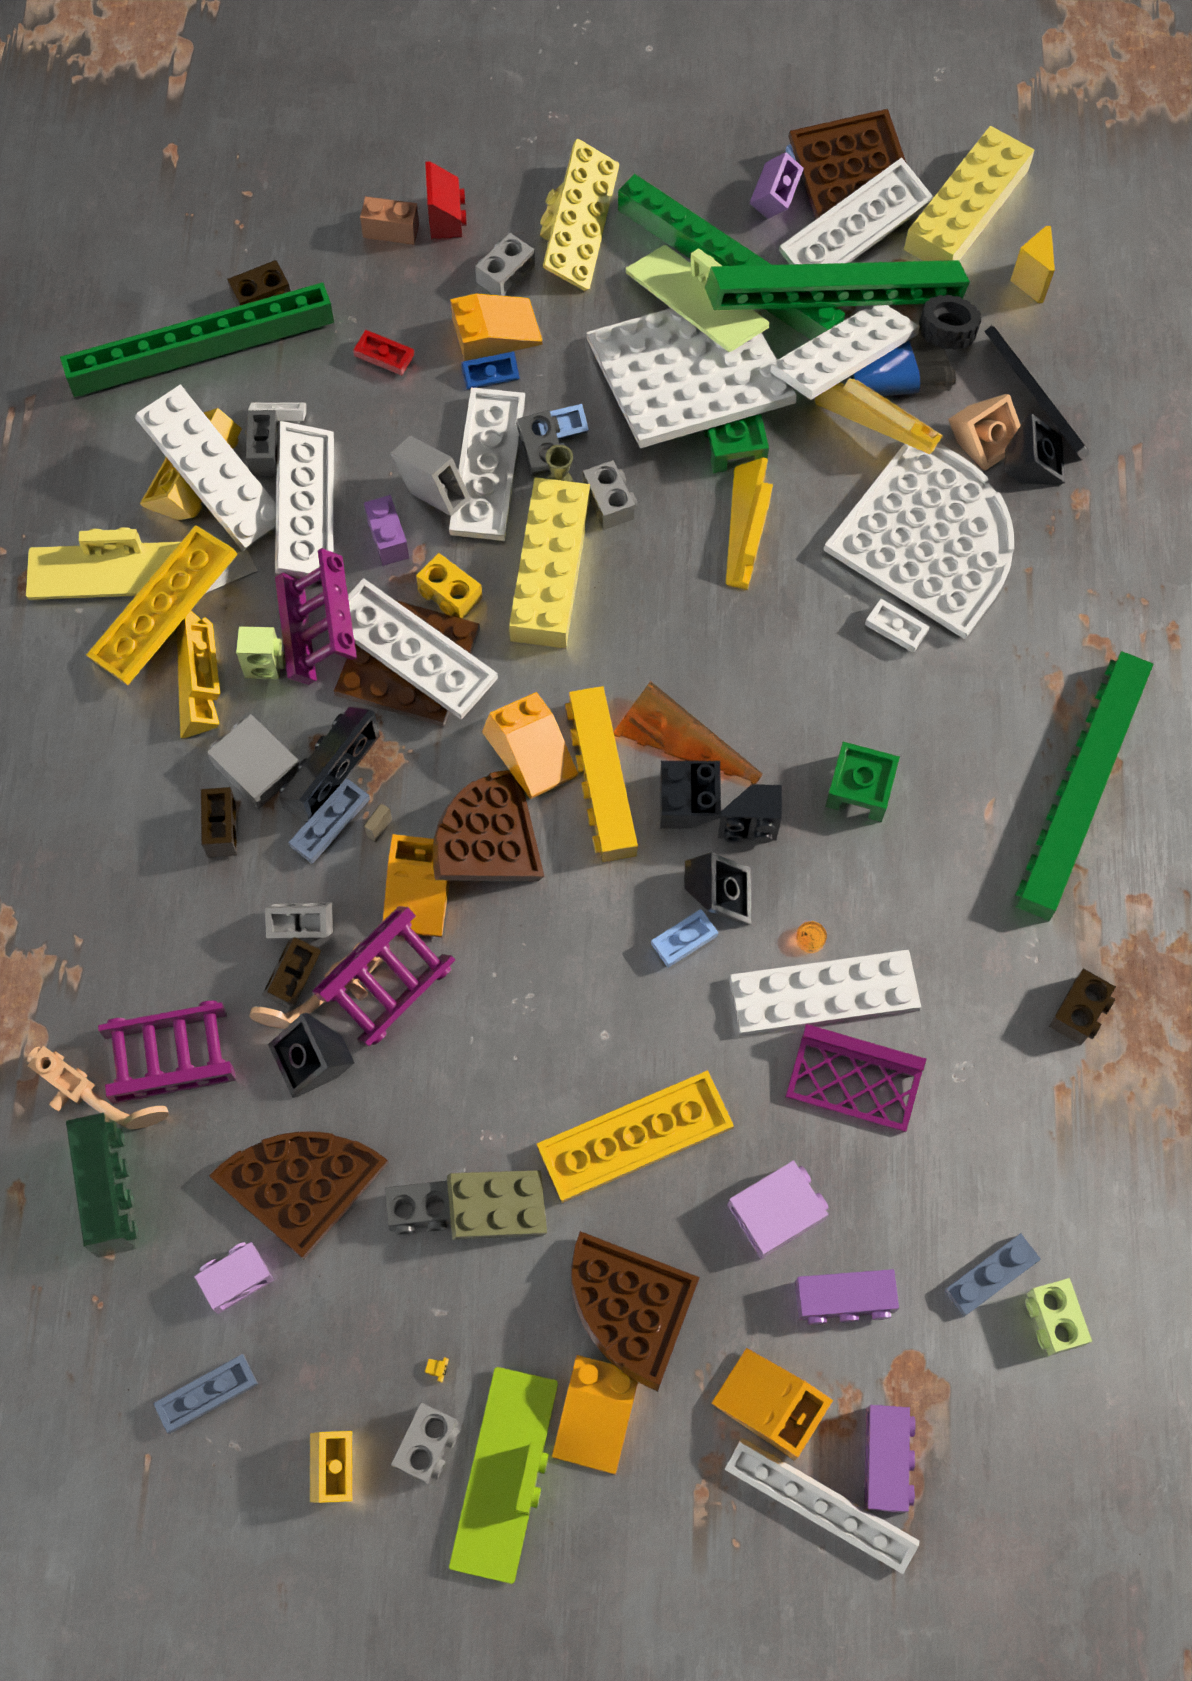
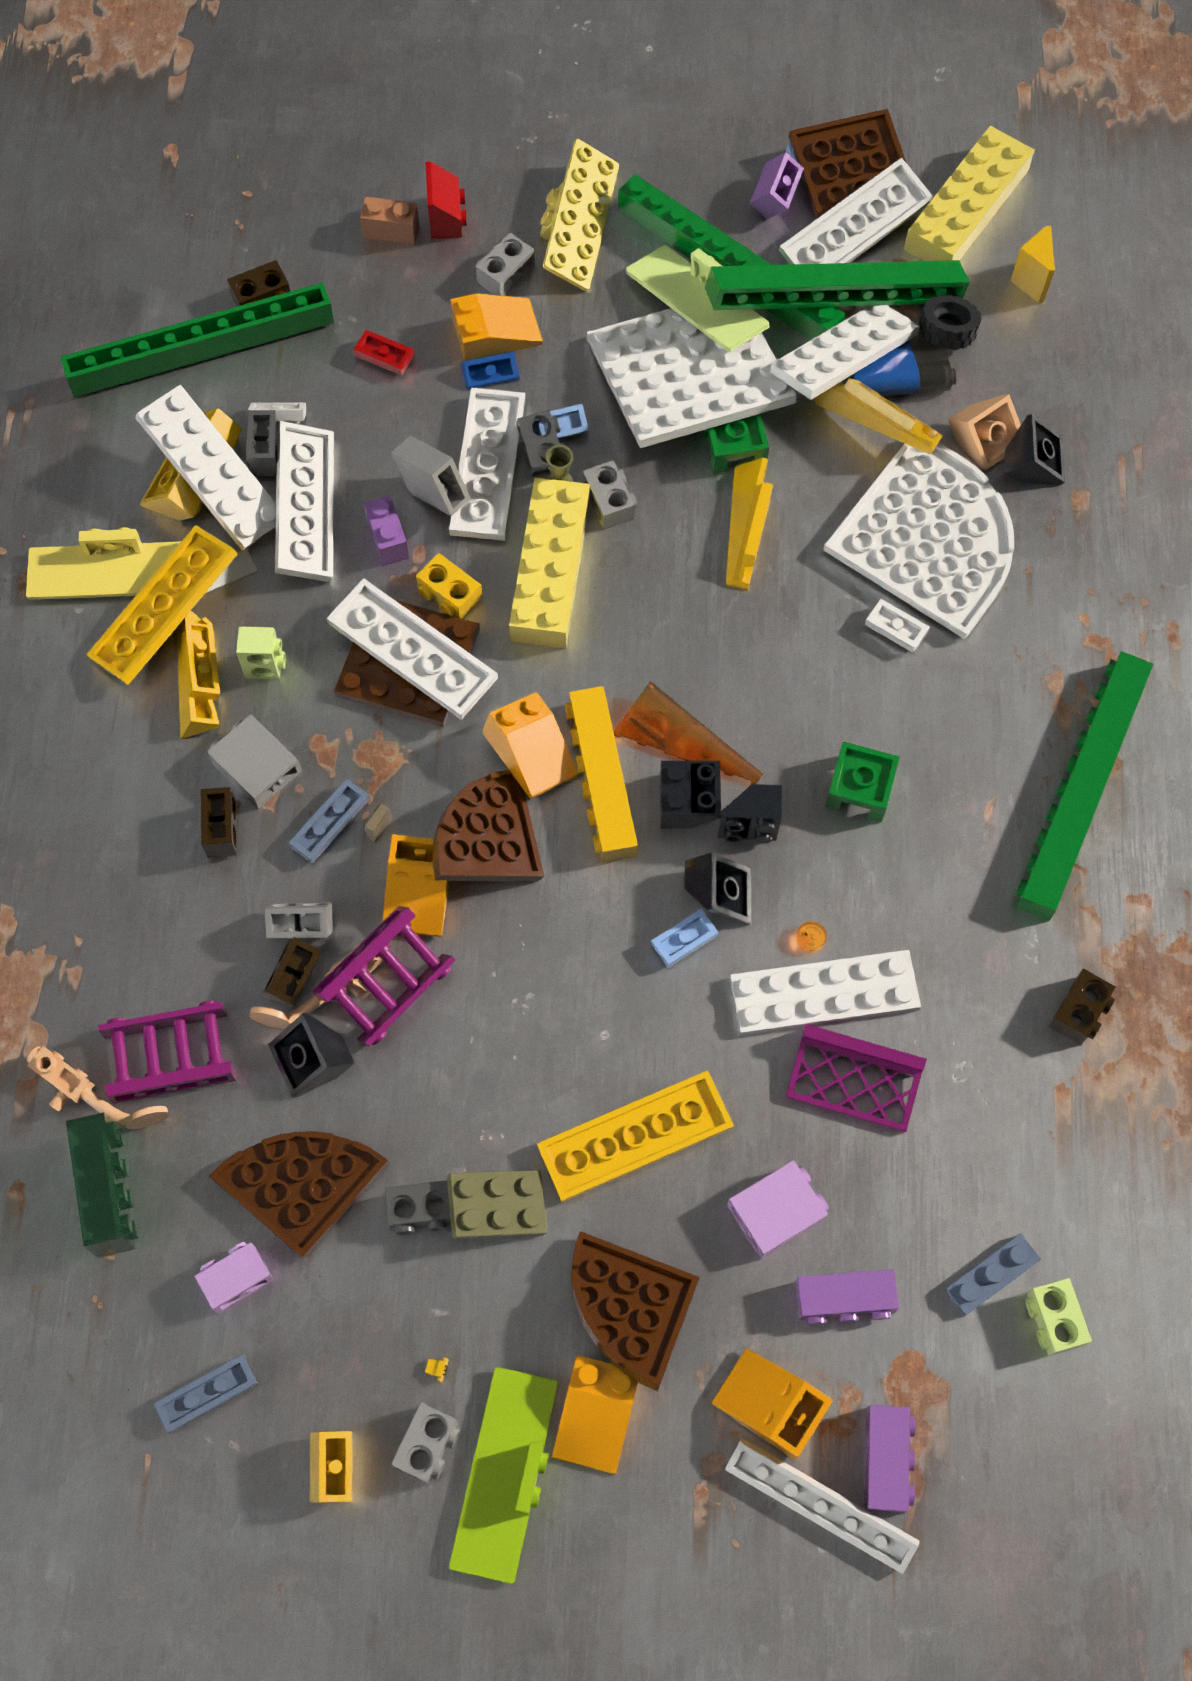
(294, 618): magenta fence -> none
(330, 763): black slope -> none
(1037, 392): black tile -> none

